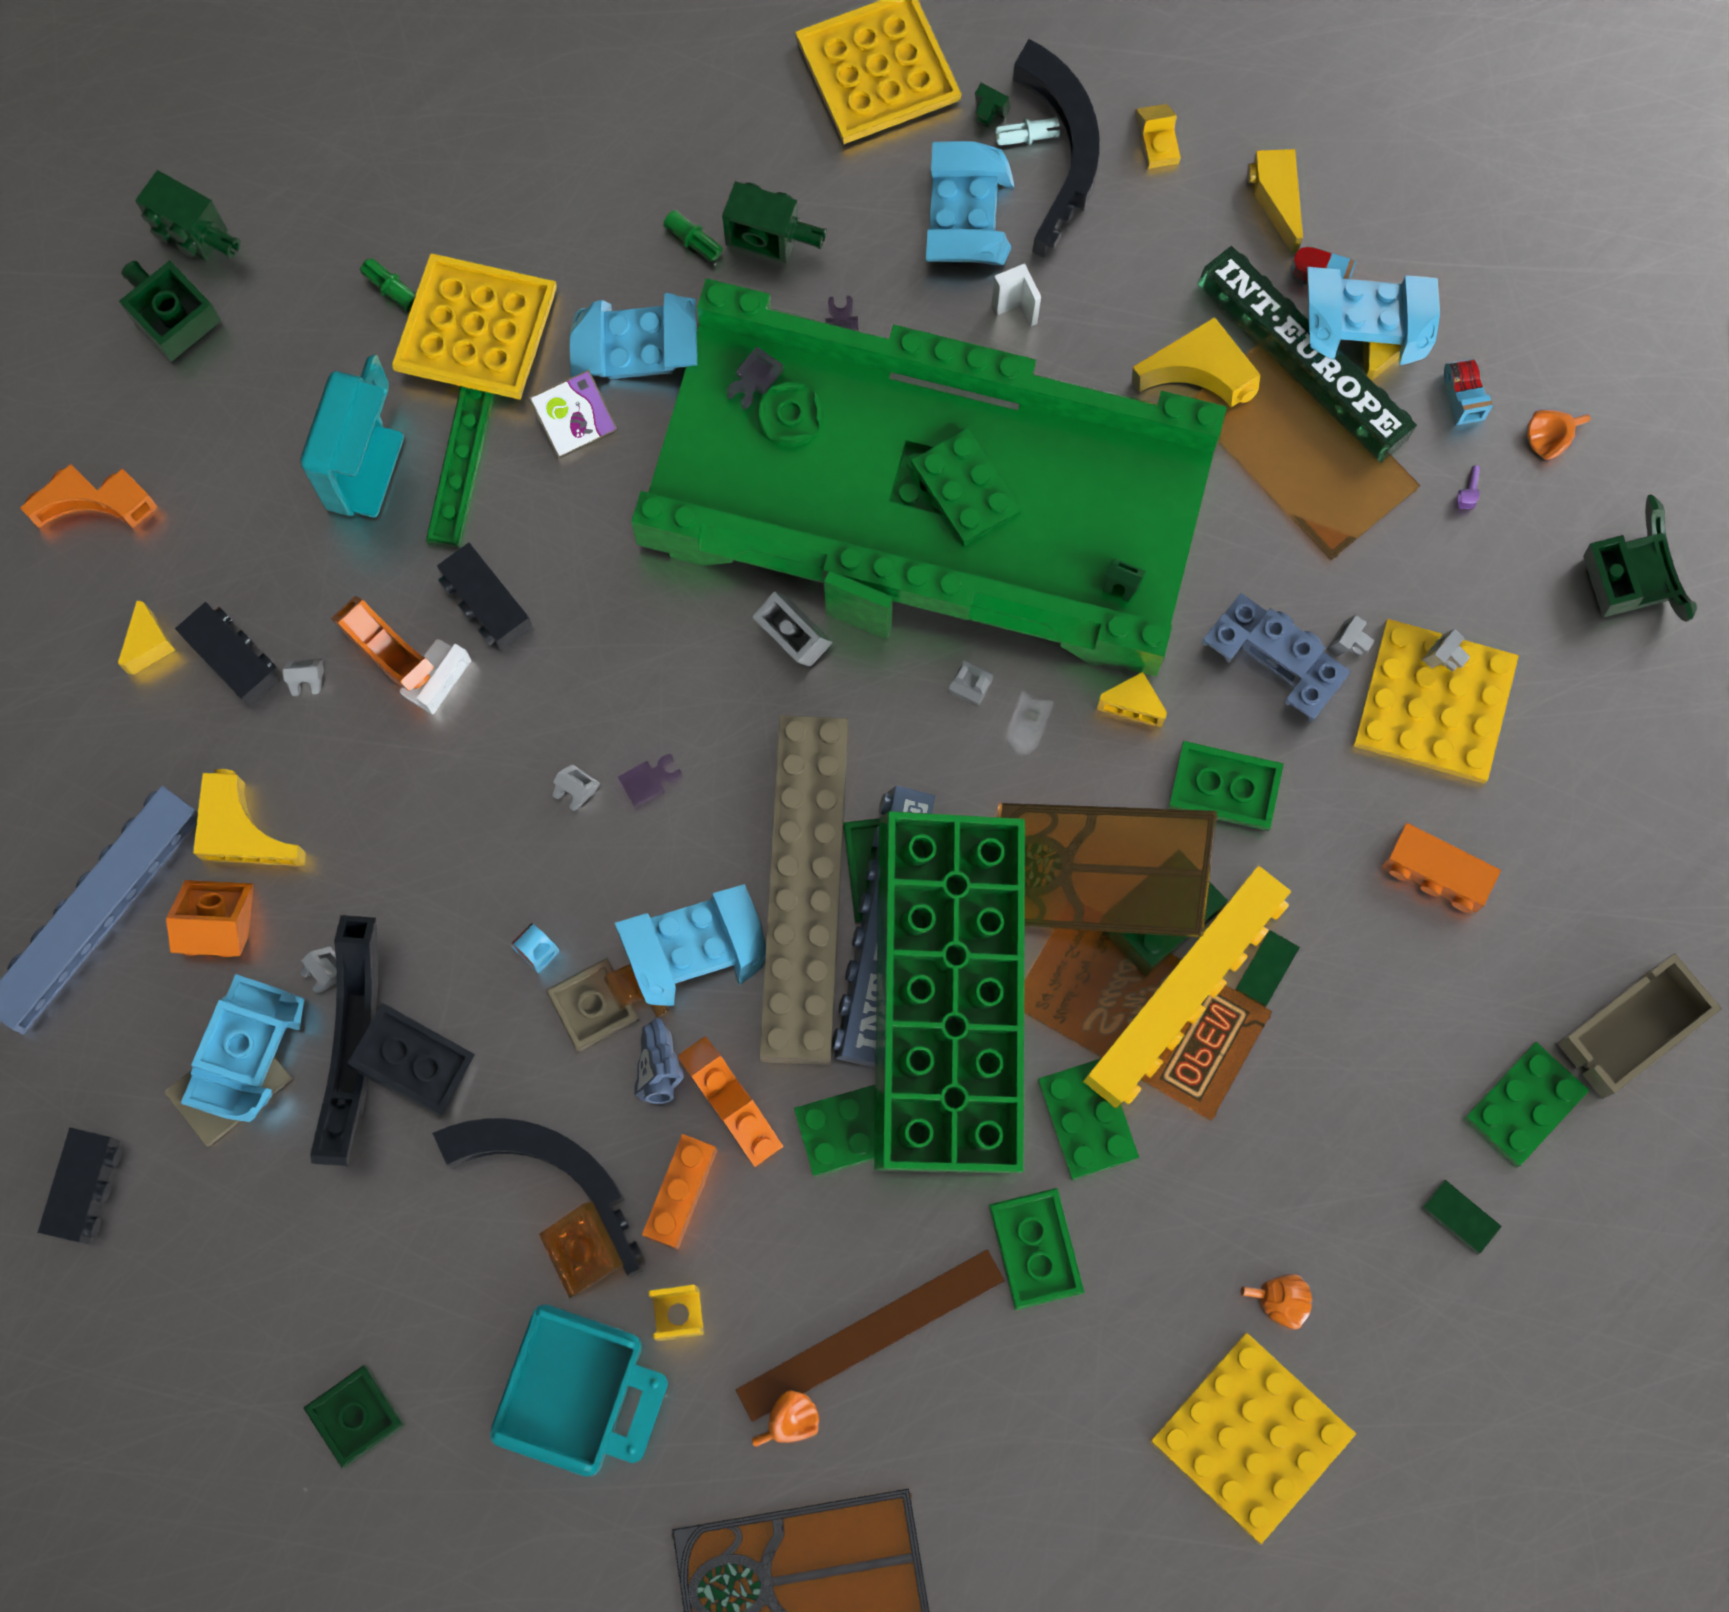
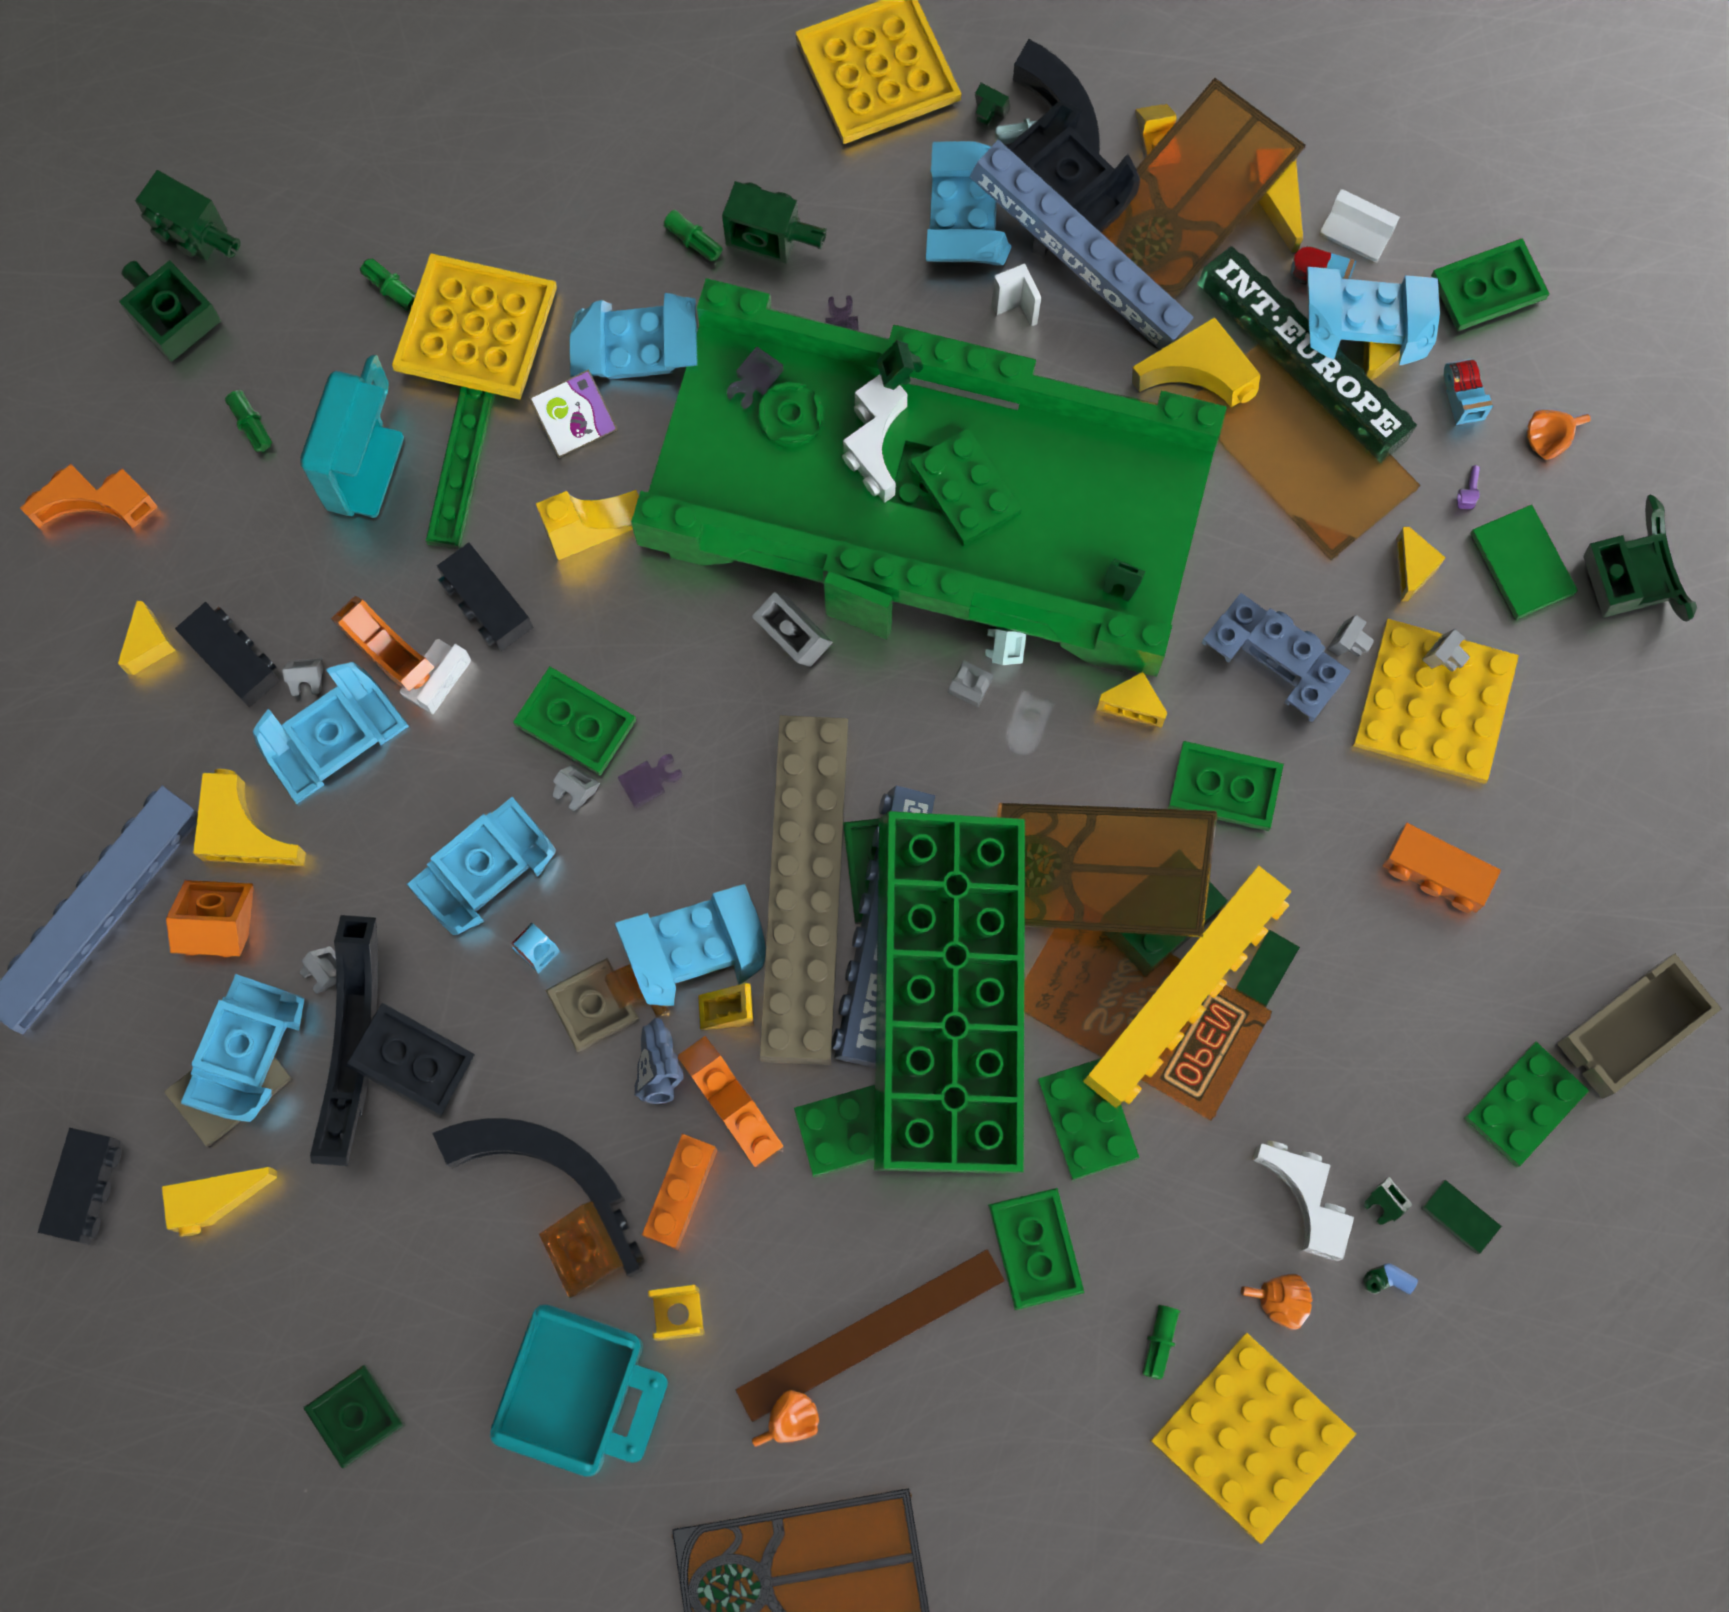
(207, 1200): none -> yellow slope
(248, 420): none -> green axle
(328, 731): none -> medium azure piece
(481, 865): none -> medium azure piece
(575, 721): none -> green plate
(580, 524): none -> yellow arch
(727, 1008): none -> yellow slope
(864, 447): none -> white arch
(897, 365): none -> dark green tile
(1007, 647): none -> light aqua tile
(1076, 168): none -> black piece
(1080, 245): none -> sand blue brick
(1160, 1342): none -> green axle
(1201, 185): none -> clear orange piece
(1306, 1175): none -> white arch
(1359, 225): none -> white panel
(1387, 1276): none -> arm
(1391, 1199): none -> dark green tile
(1415, 562): none -> yellow slope
(1490, 284): none -> green plate
(1523, 562): none -> green tile

